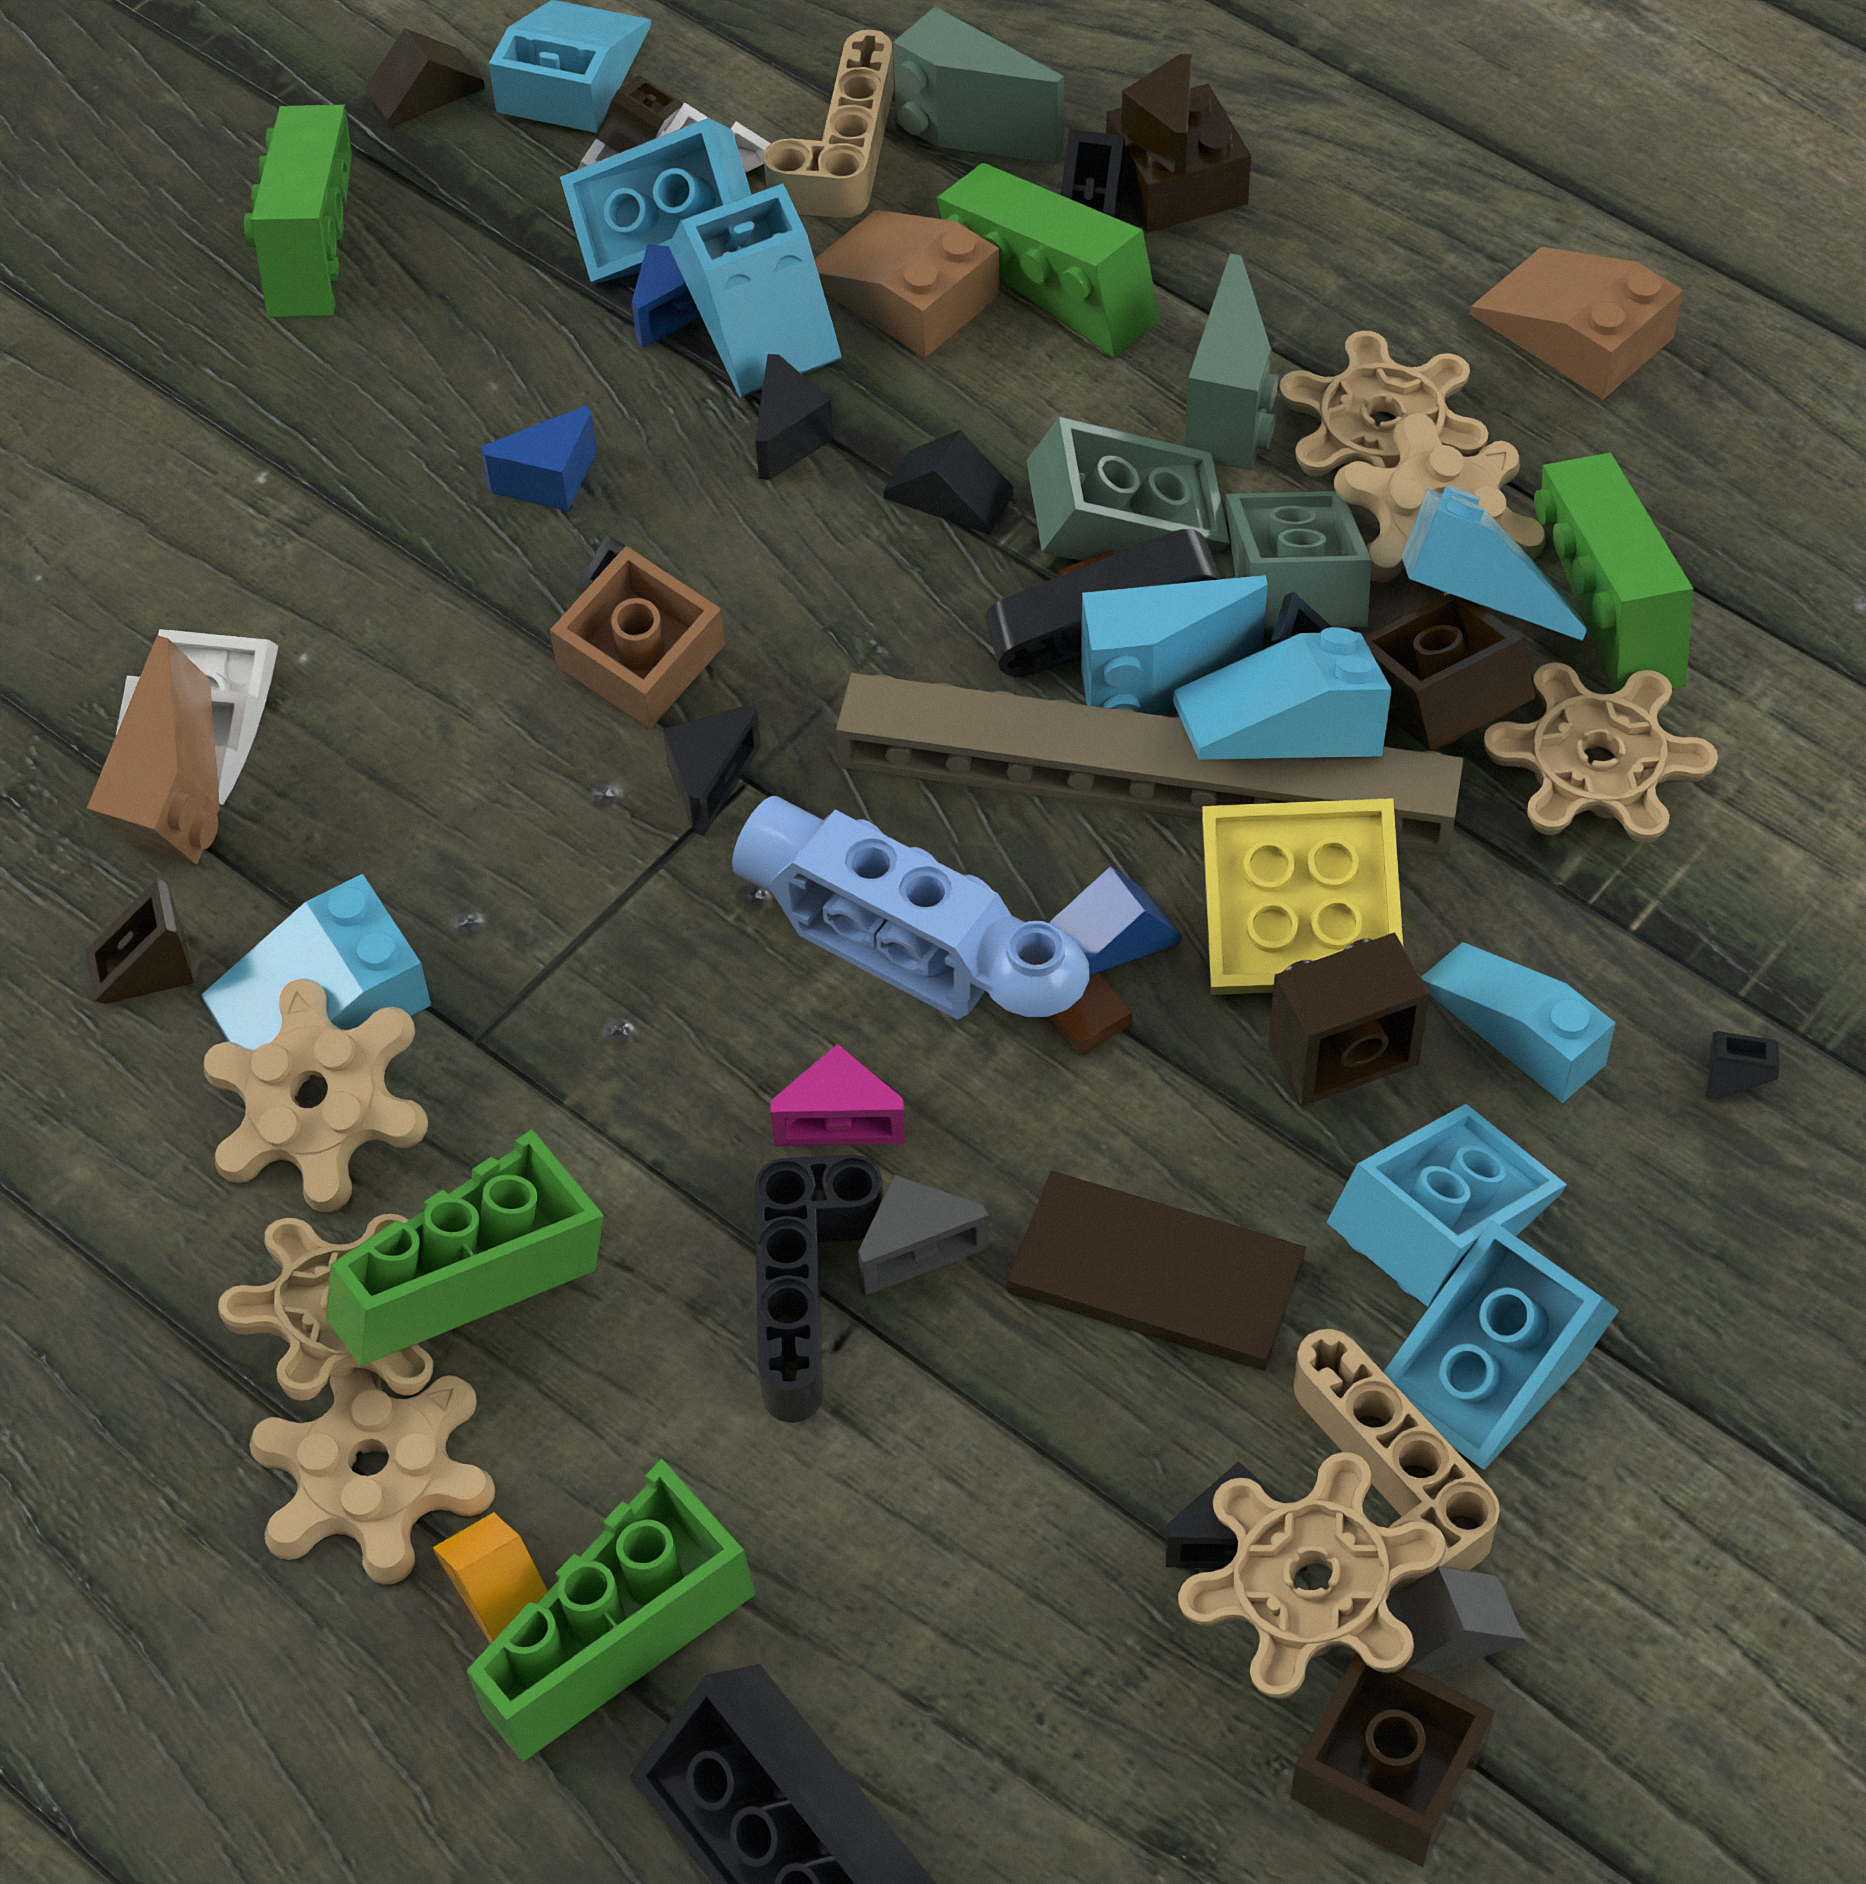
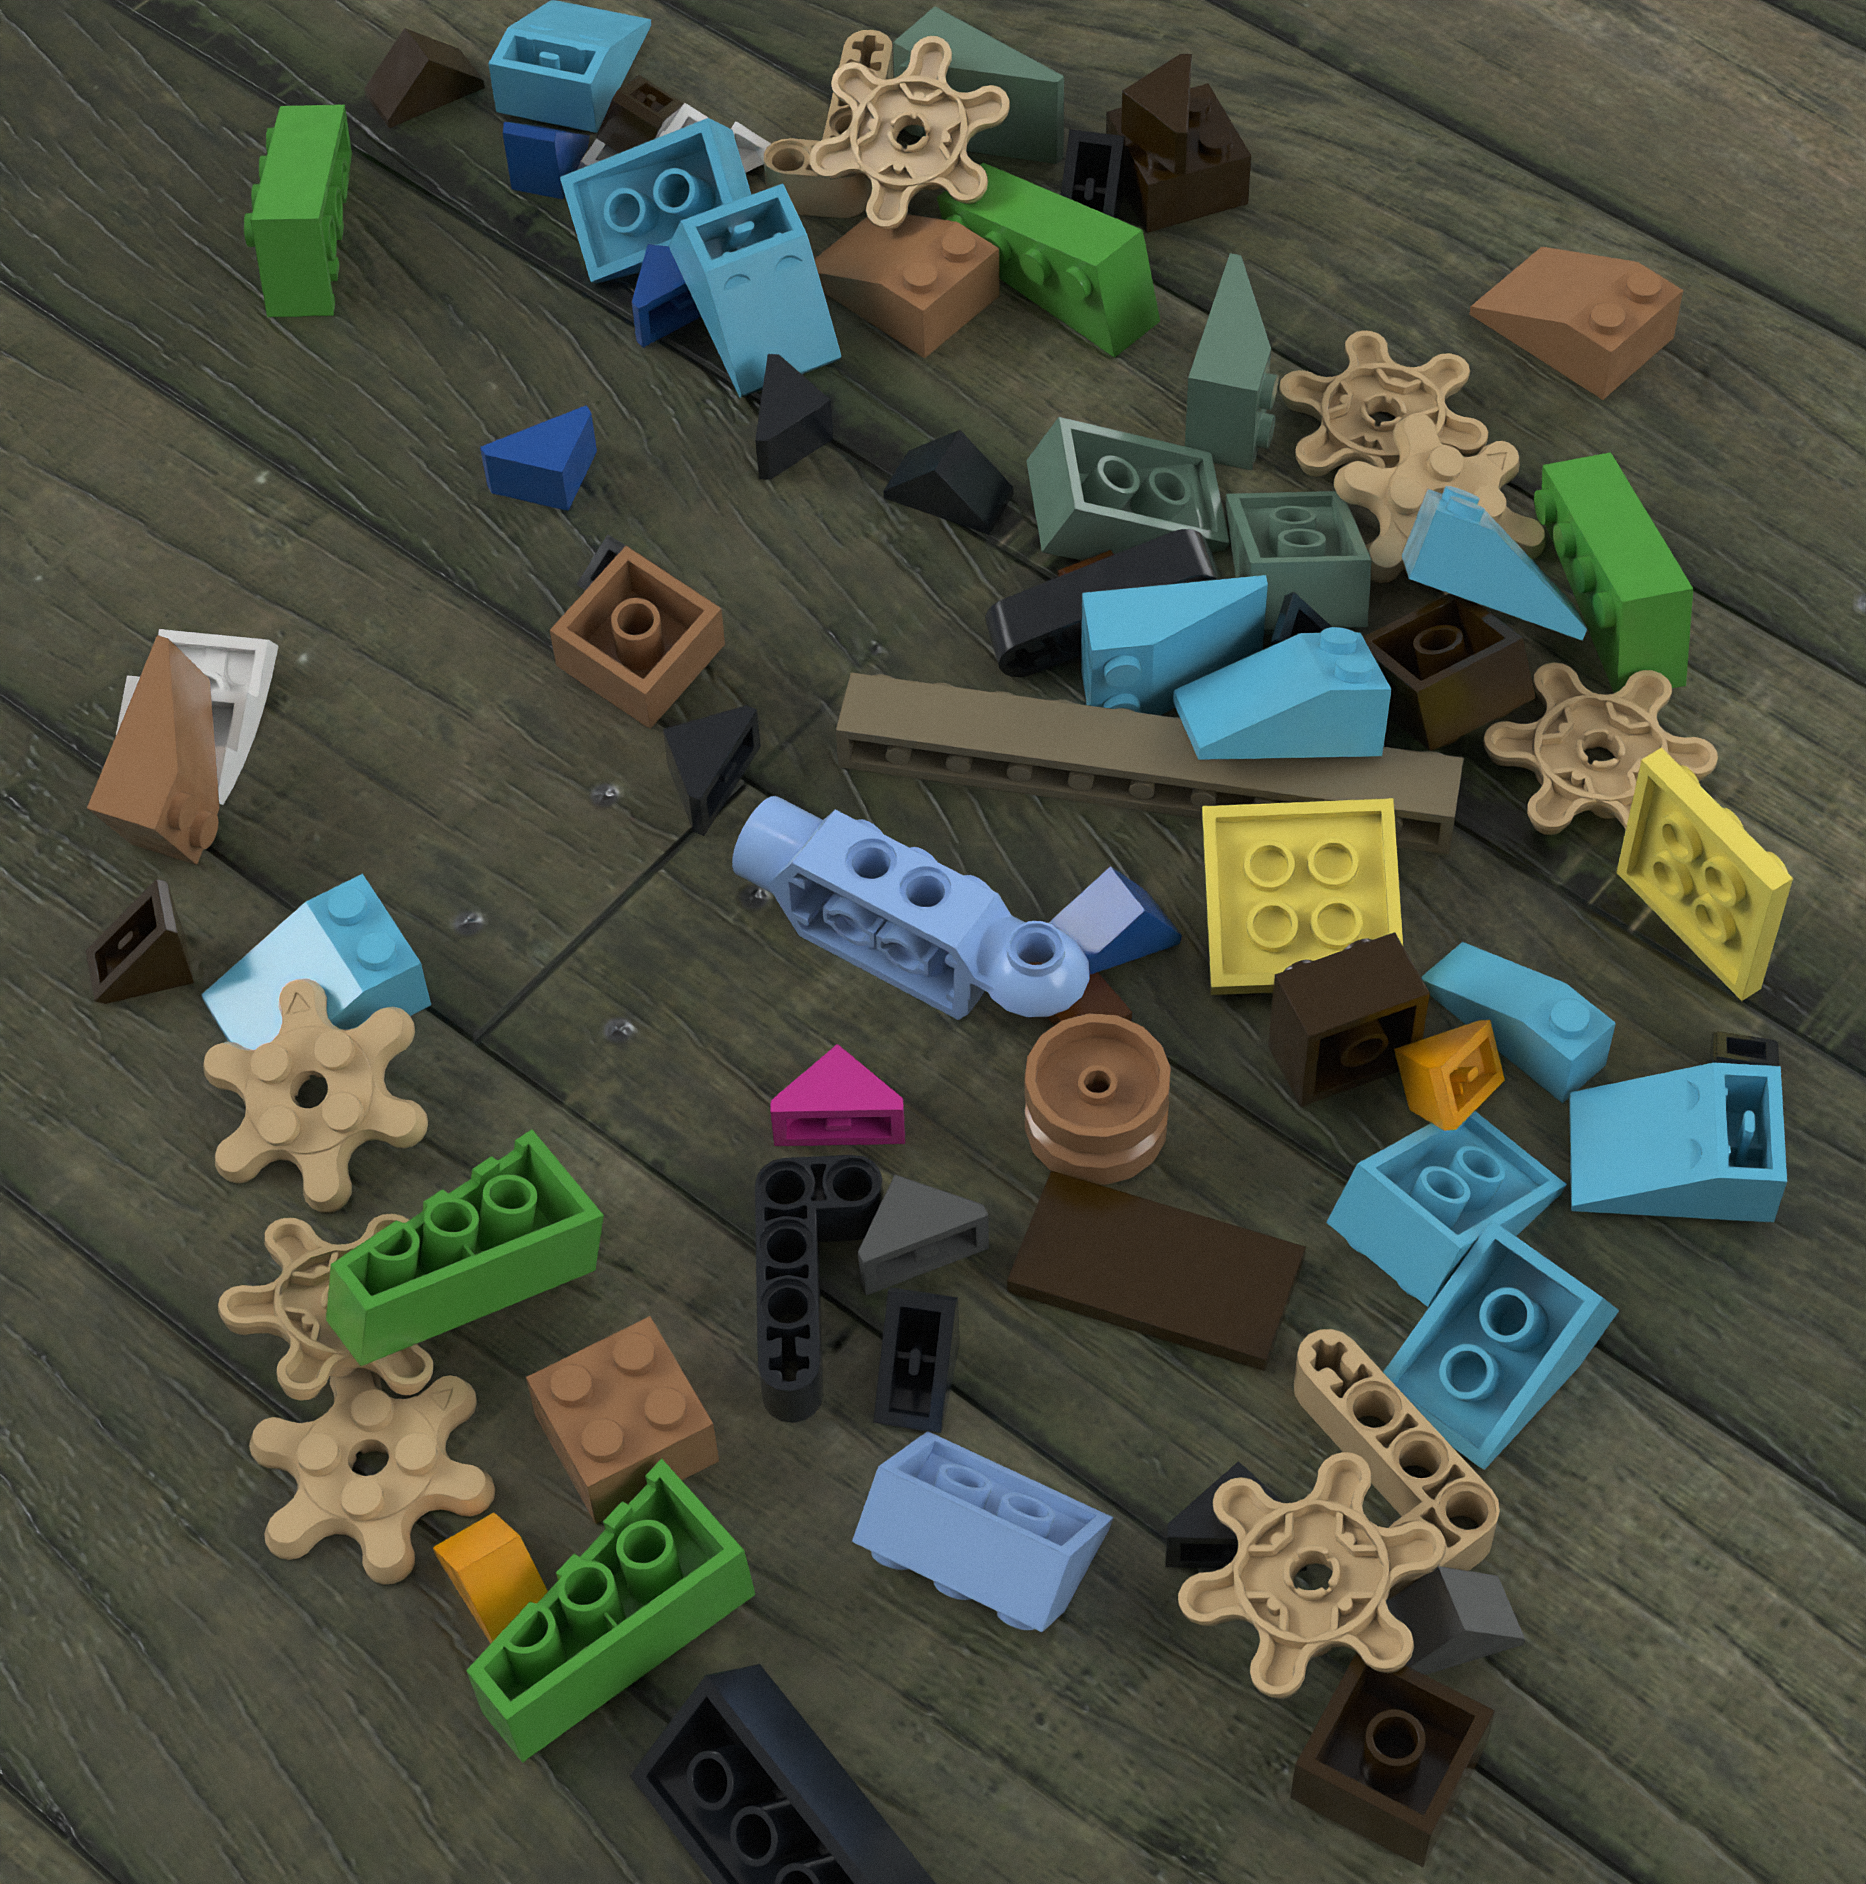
(541, 156): none -> blue slope
(619, 1413): none -> medium nougat brick
(888, 106): none -> tan plate
(917, 1359): none -> black slope
(980, 1531): none -> light blue slope
(1097, 1098): none -> medium nougat wheel
(1450, 1073): none -> light orange slope
(1681, 1144): none -> medium azure slope
(1703, 873): none -> light yellow plate

